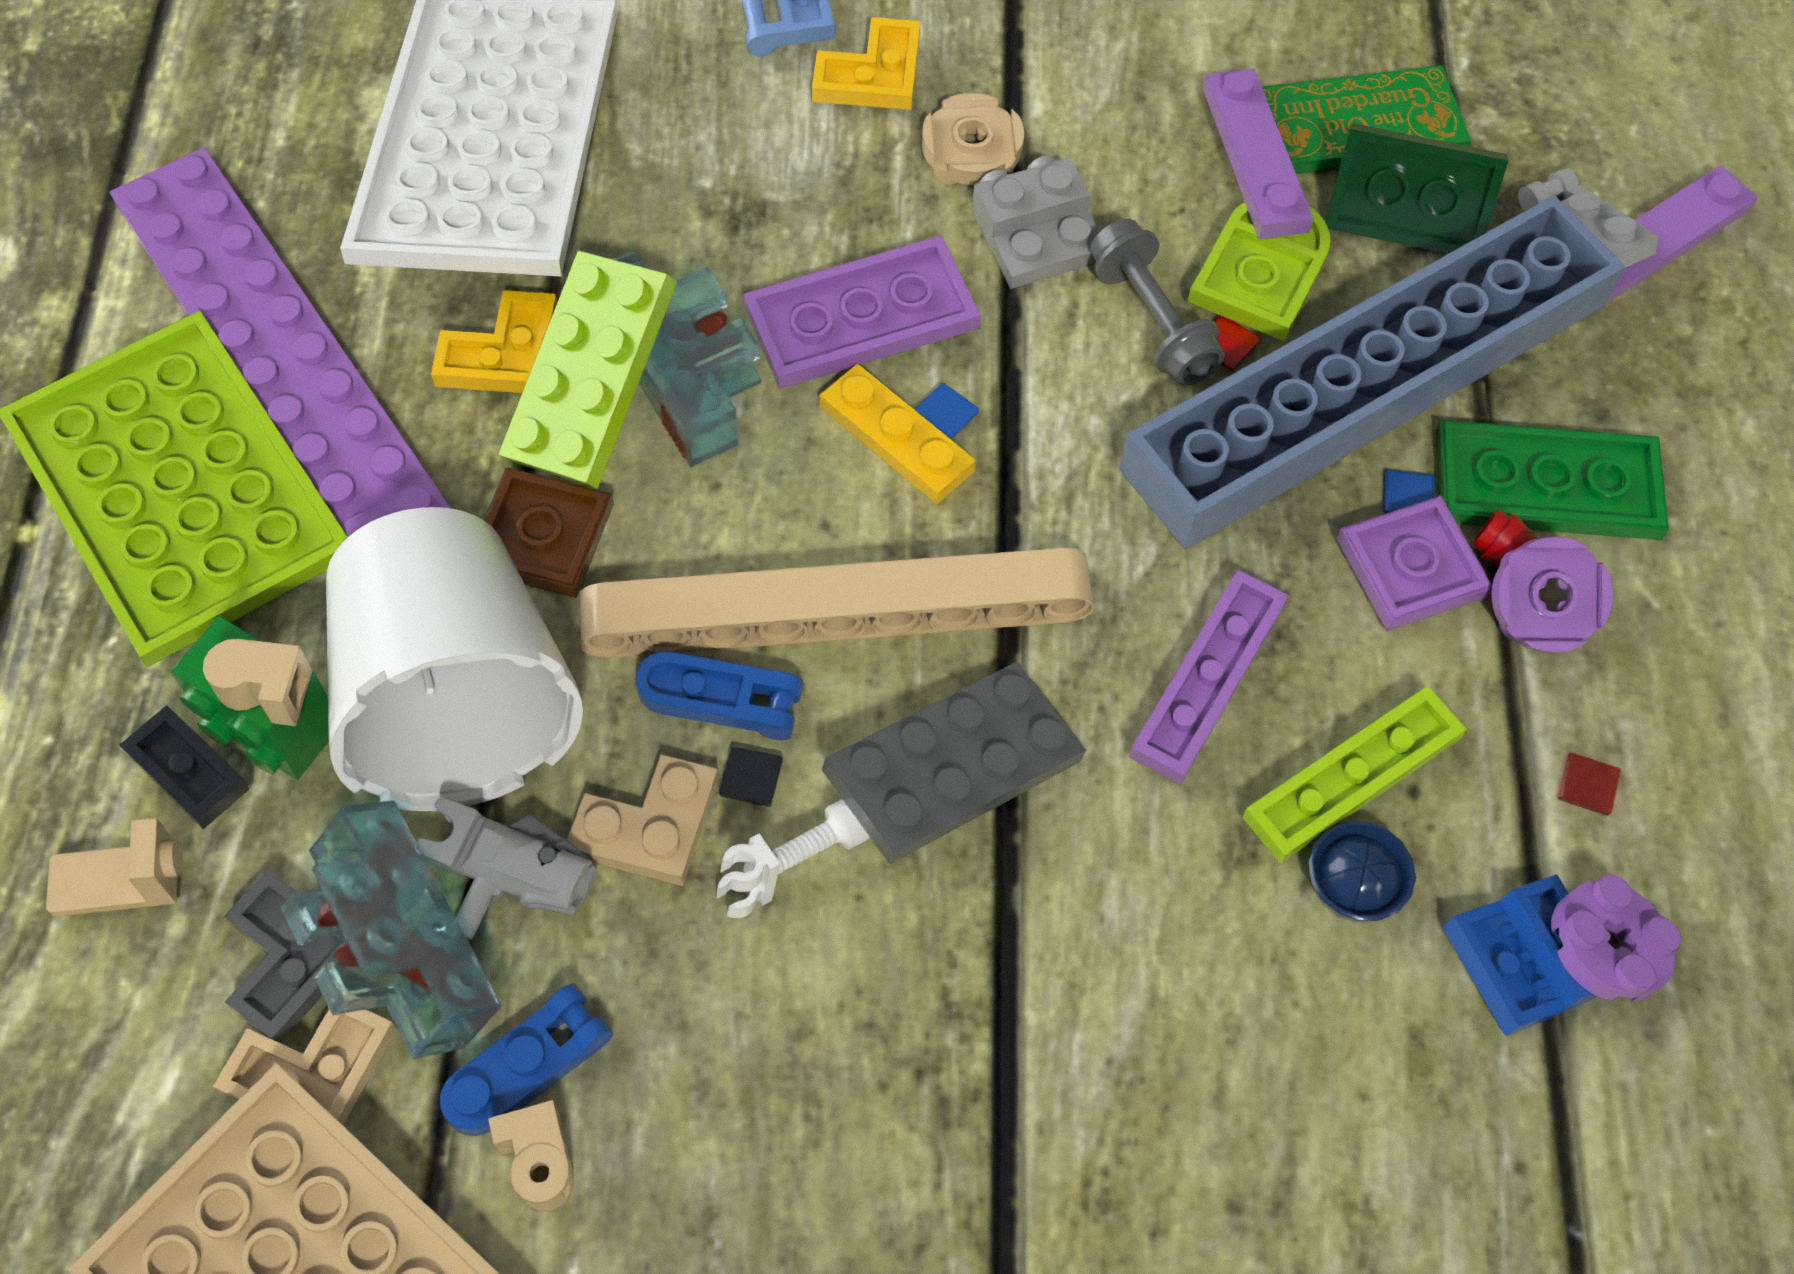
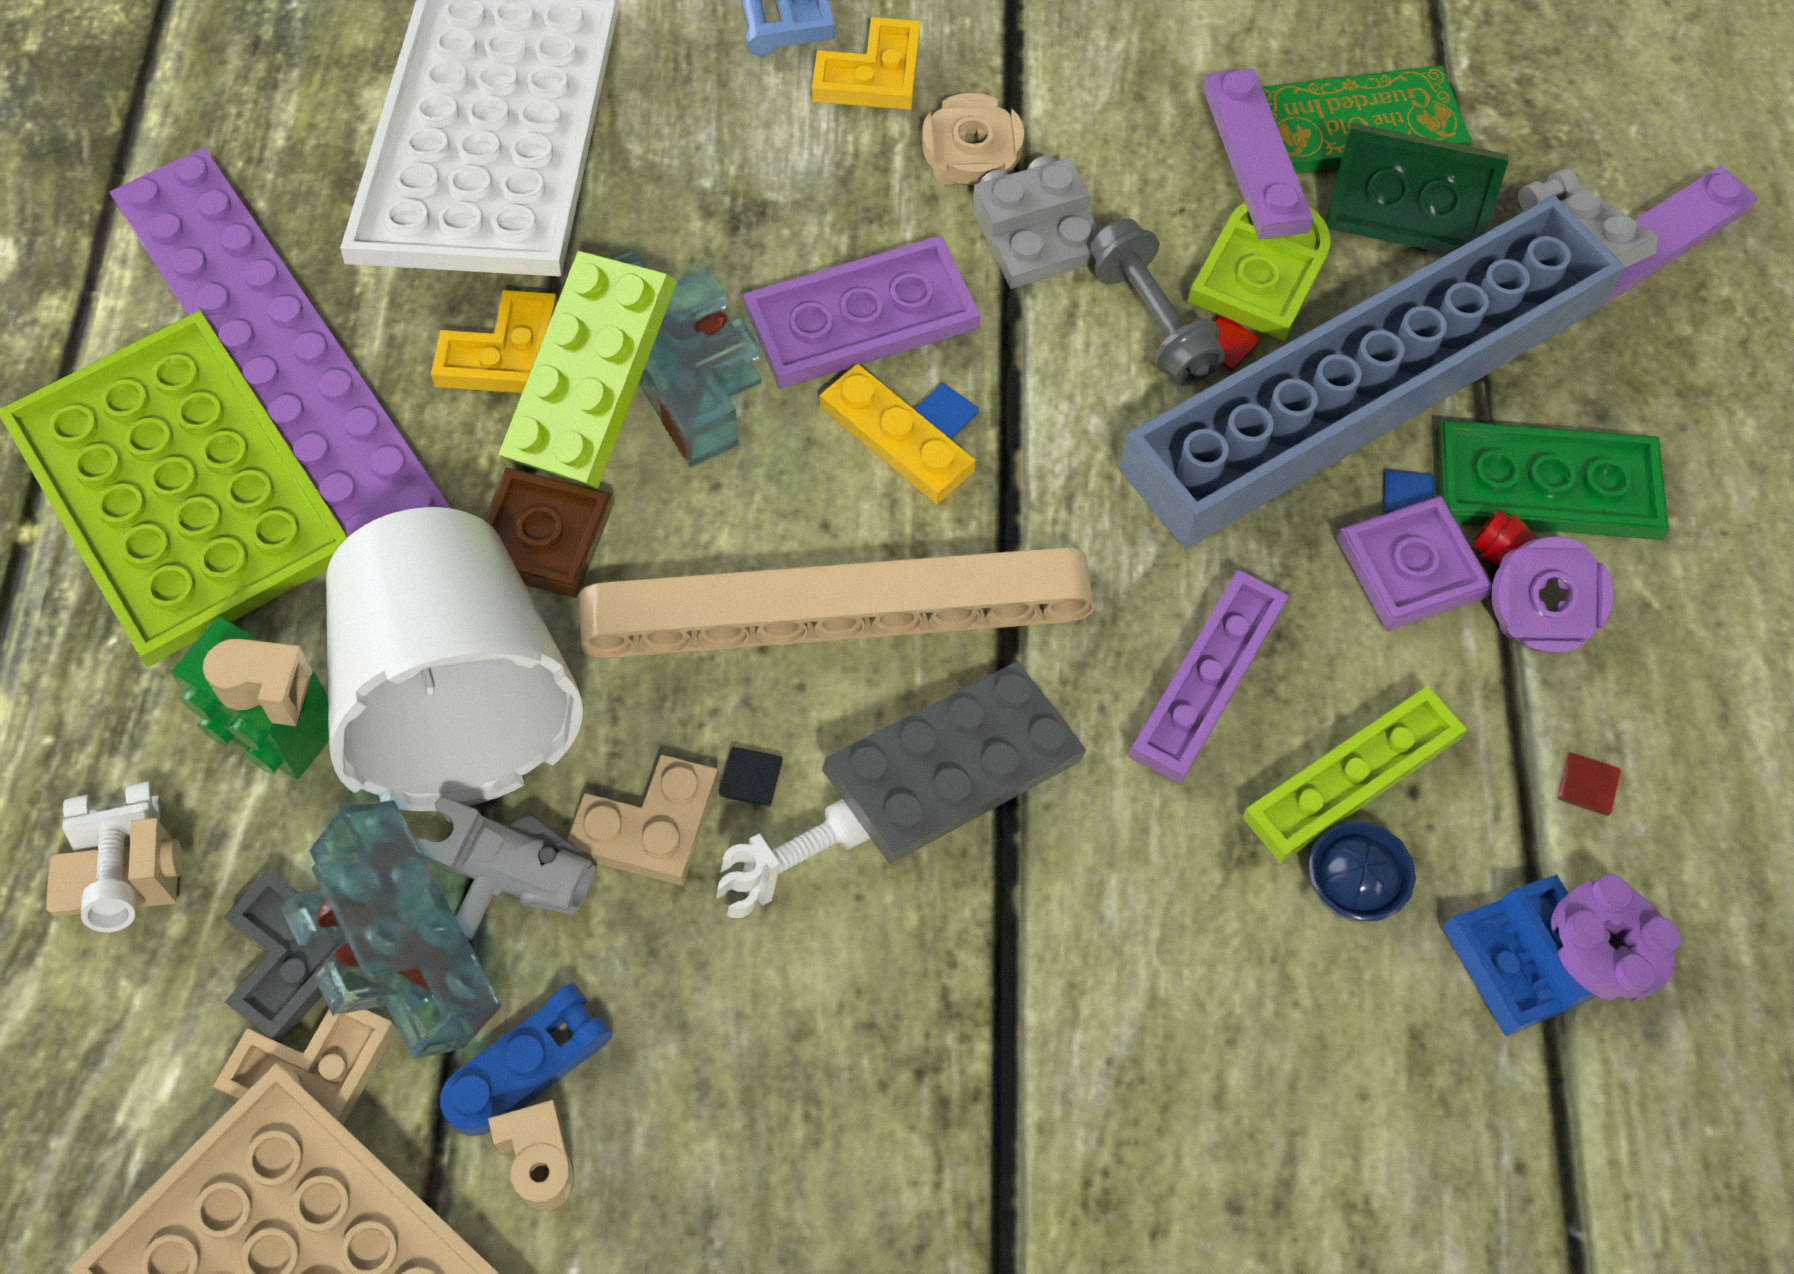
(109, 901): none -> white bar
(184, 767): black plate -> none
(719, 692): blue plate -> none

